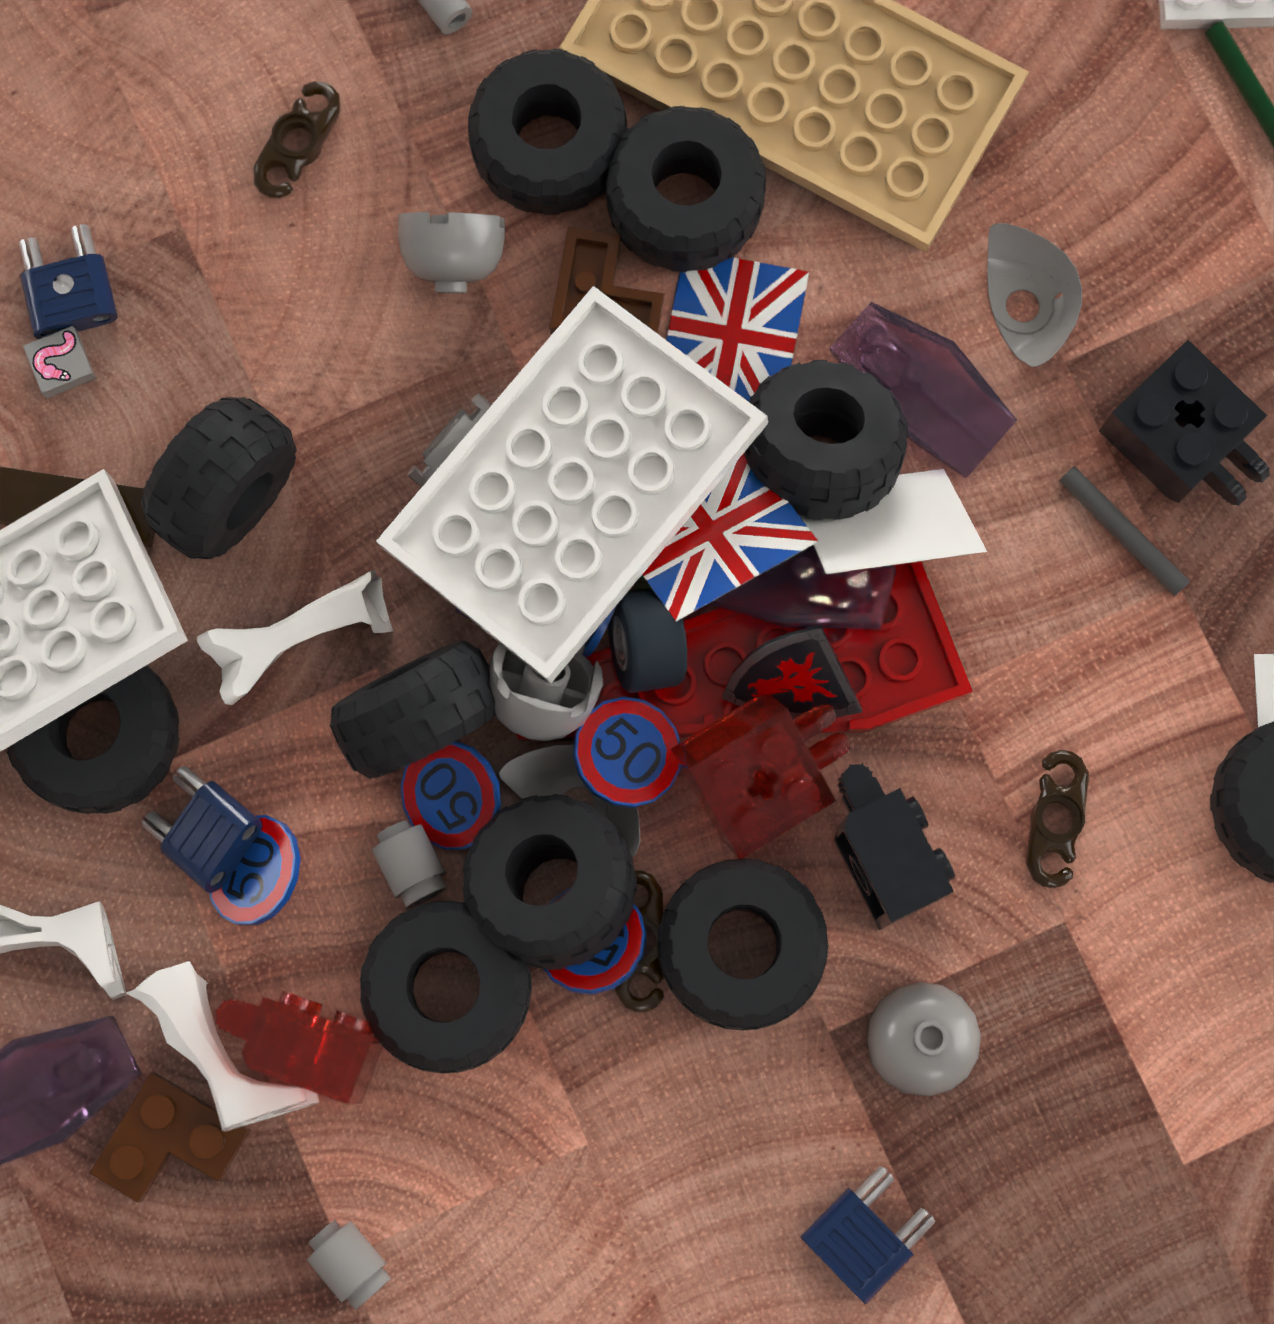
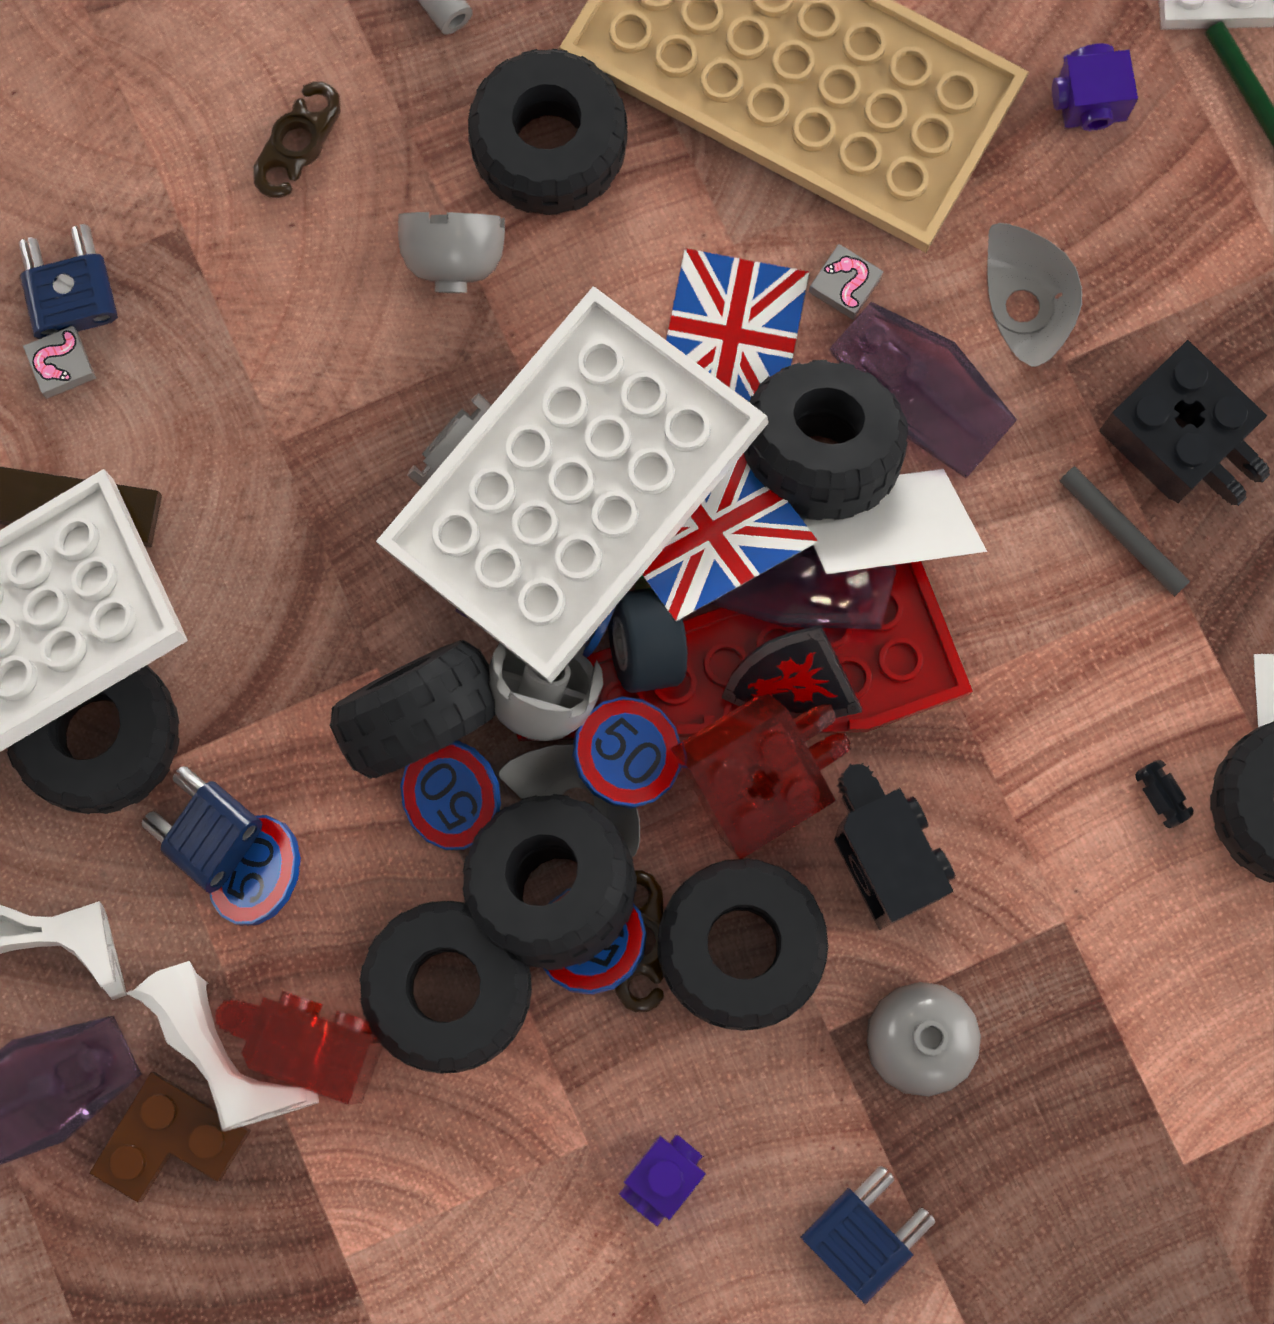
(218, 477): black tyre -> none
(250, 652): white animal -> none
(347, 1263): light grey brick -> none
(409, 863): light grey brick -> none
(592, 261): reddish brown plate -> none
(663, 1179): none -> dark purple brick
(695, 144): black tyre -> none
(846, 281): none -> light grey tile
(1040, 838): dark brown piece -> none
(1095, 87): none -> dark purple brick
(1164, 794): none -> black piece

